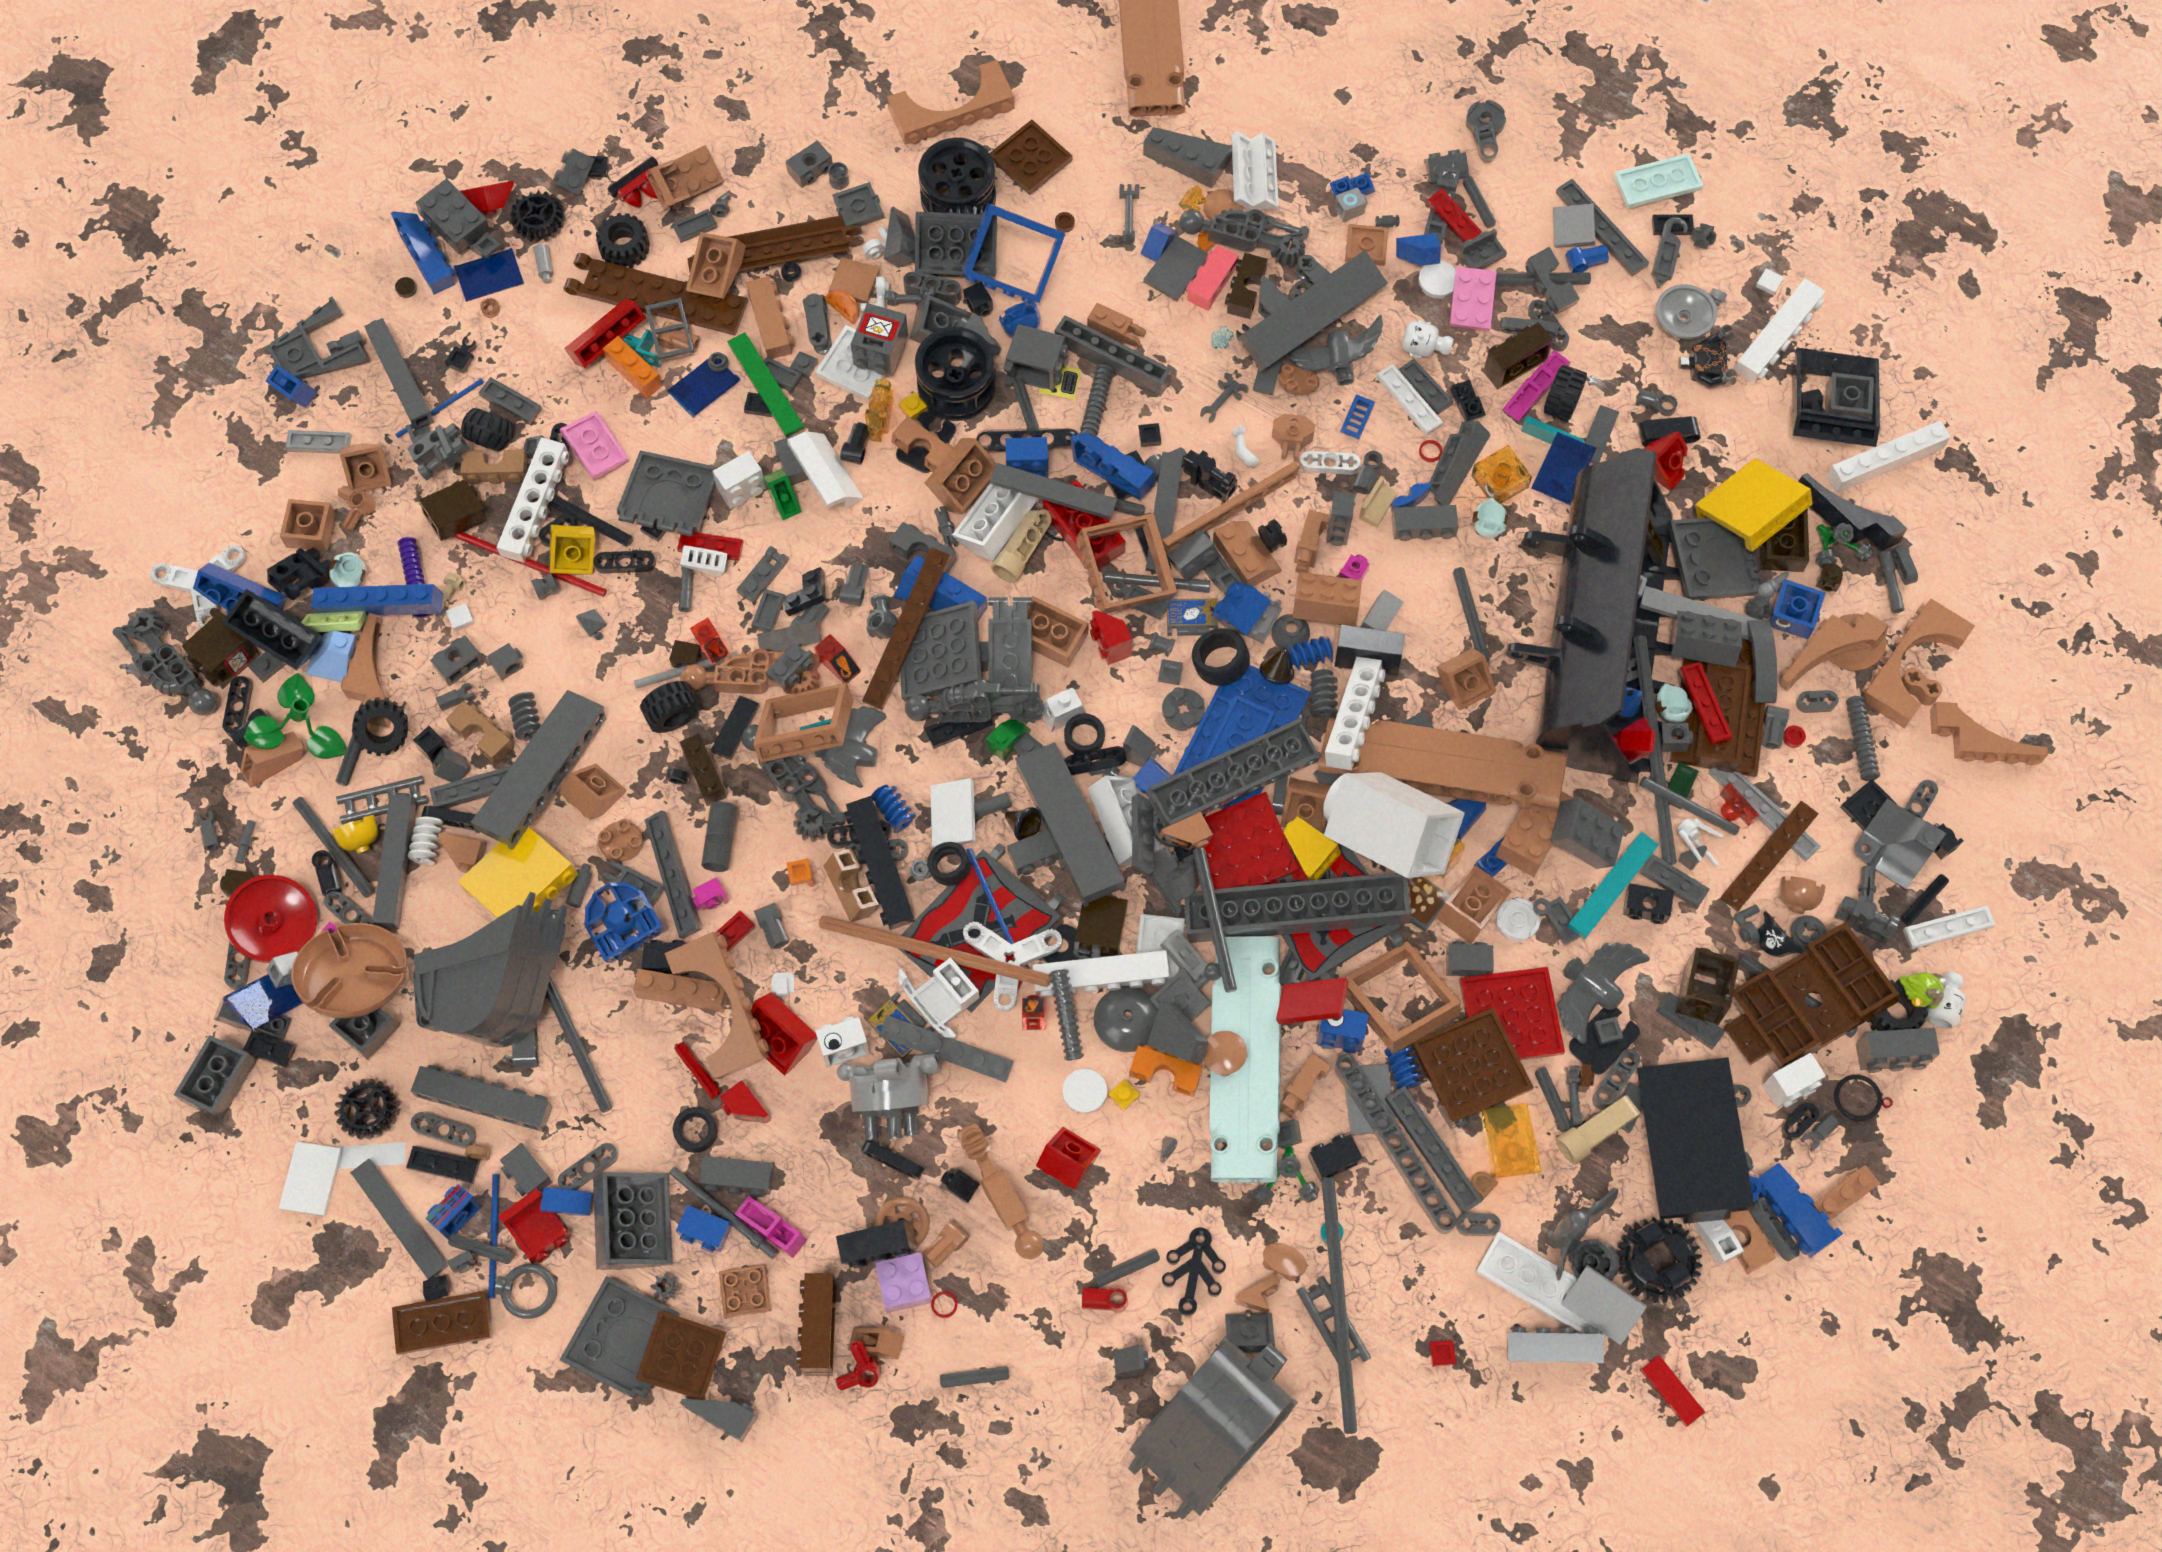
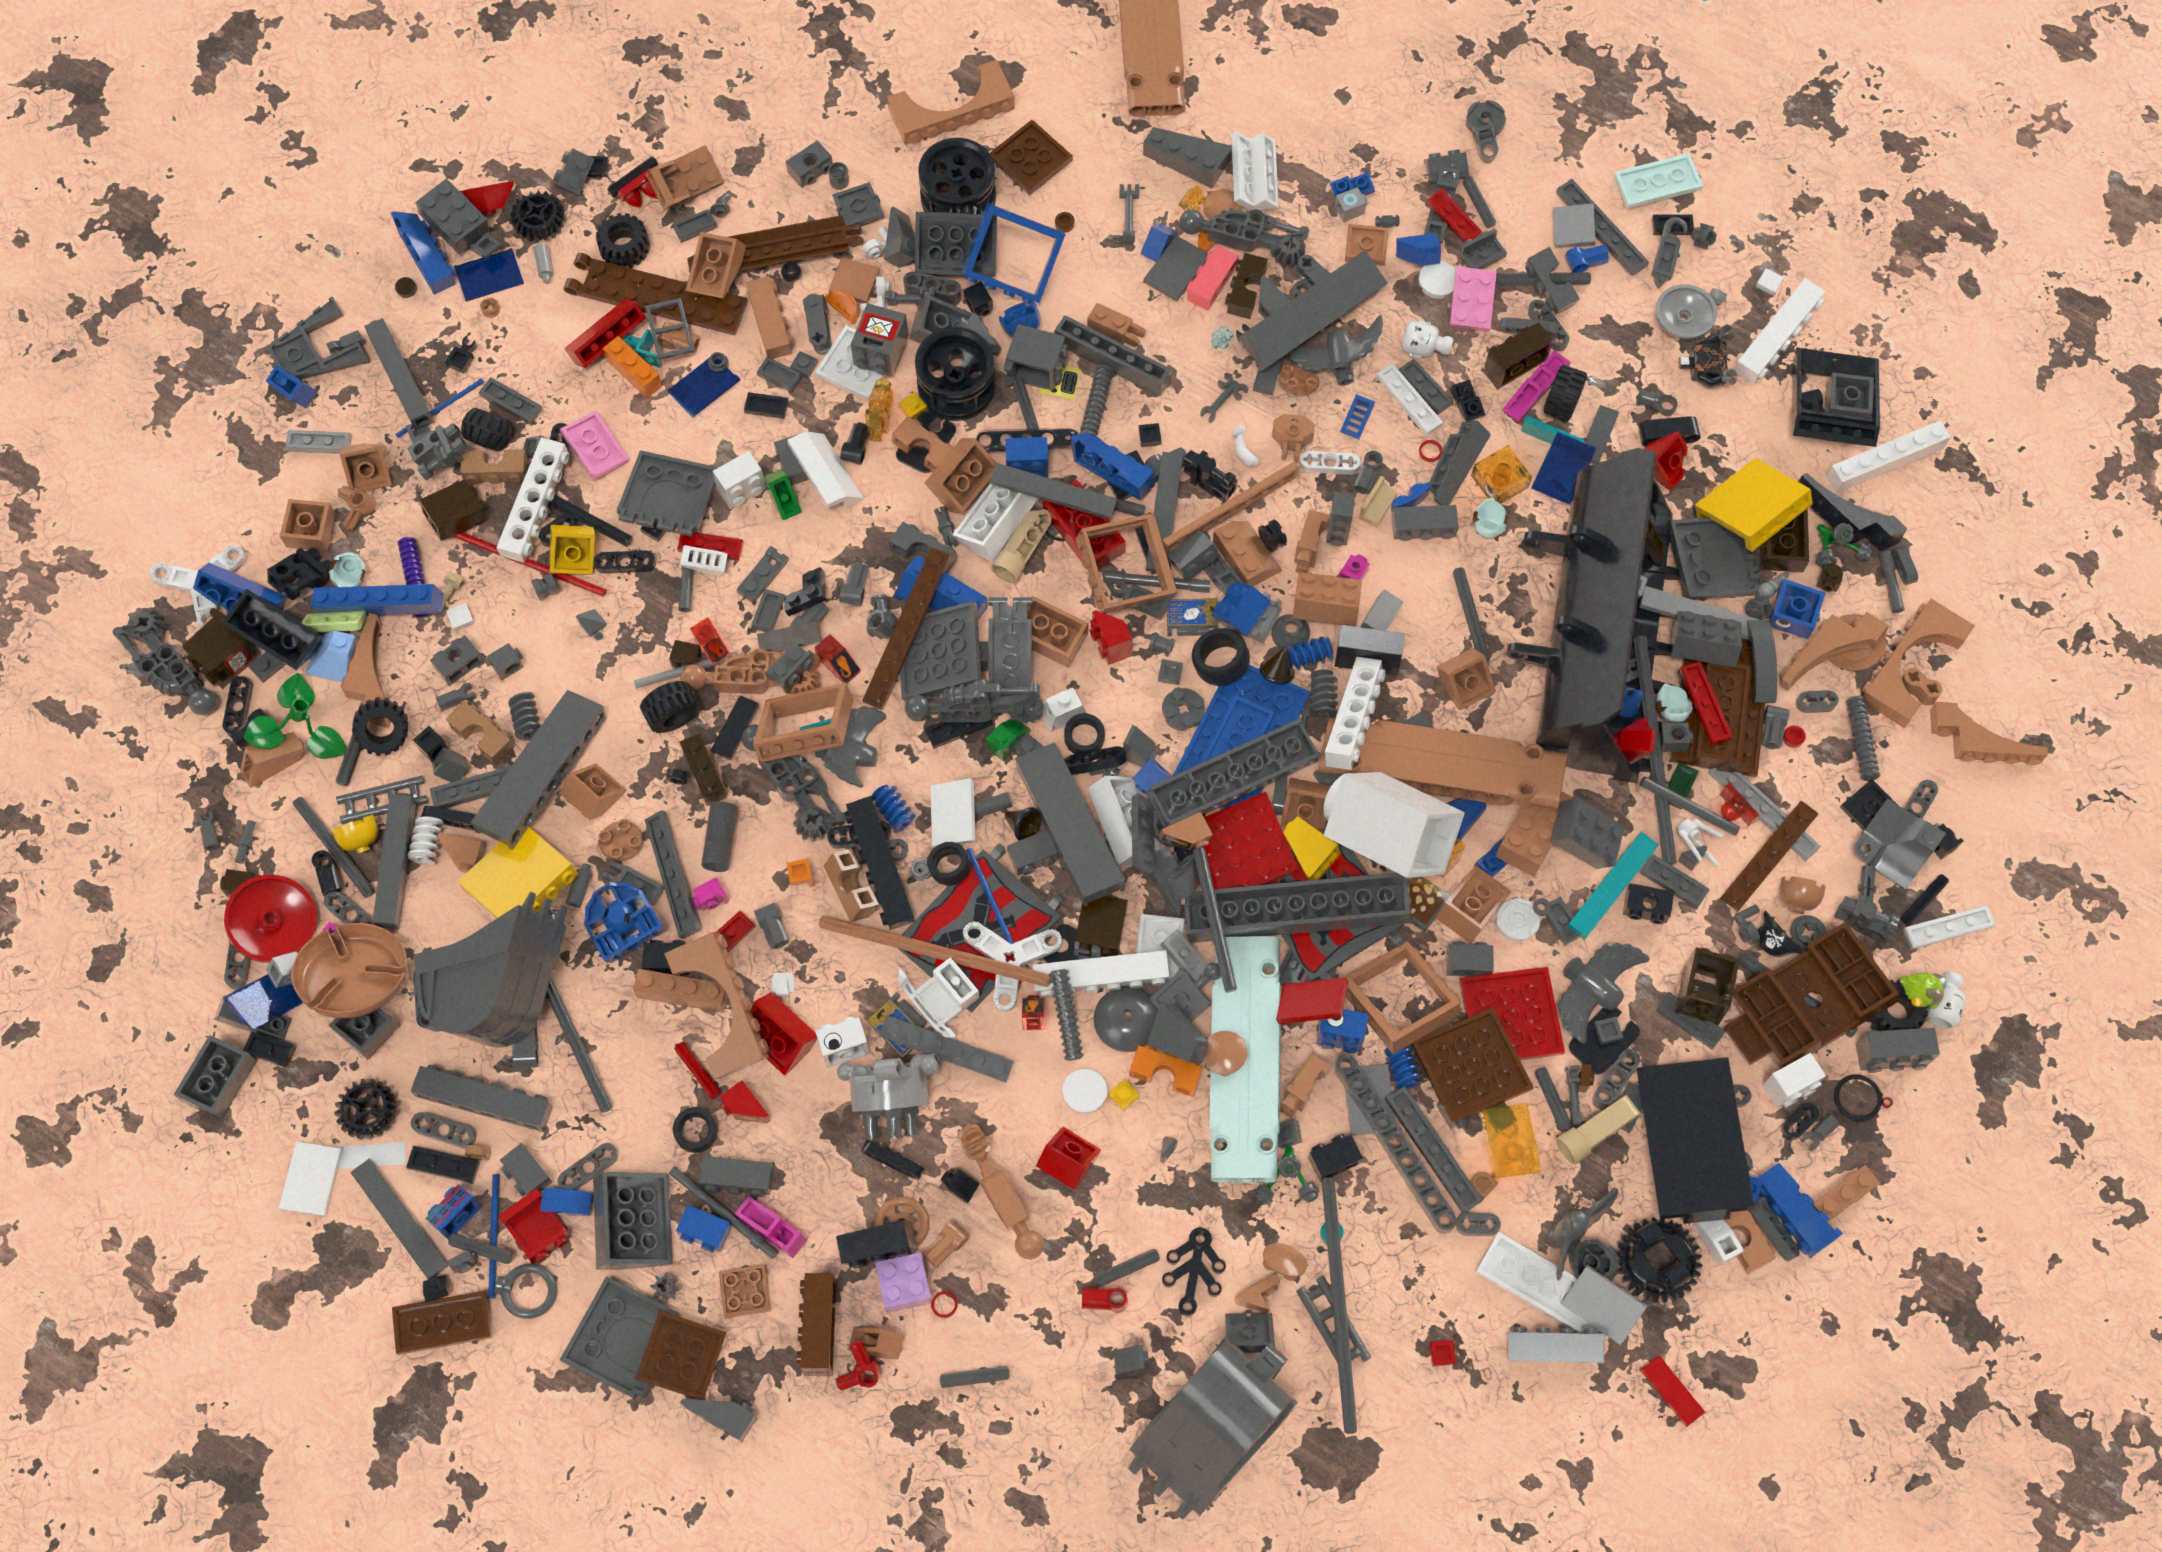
(765, 385): green tile -> none

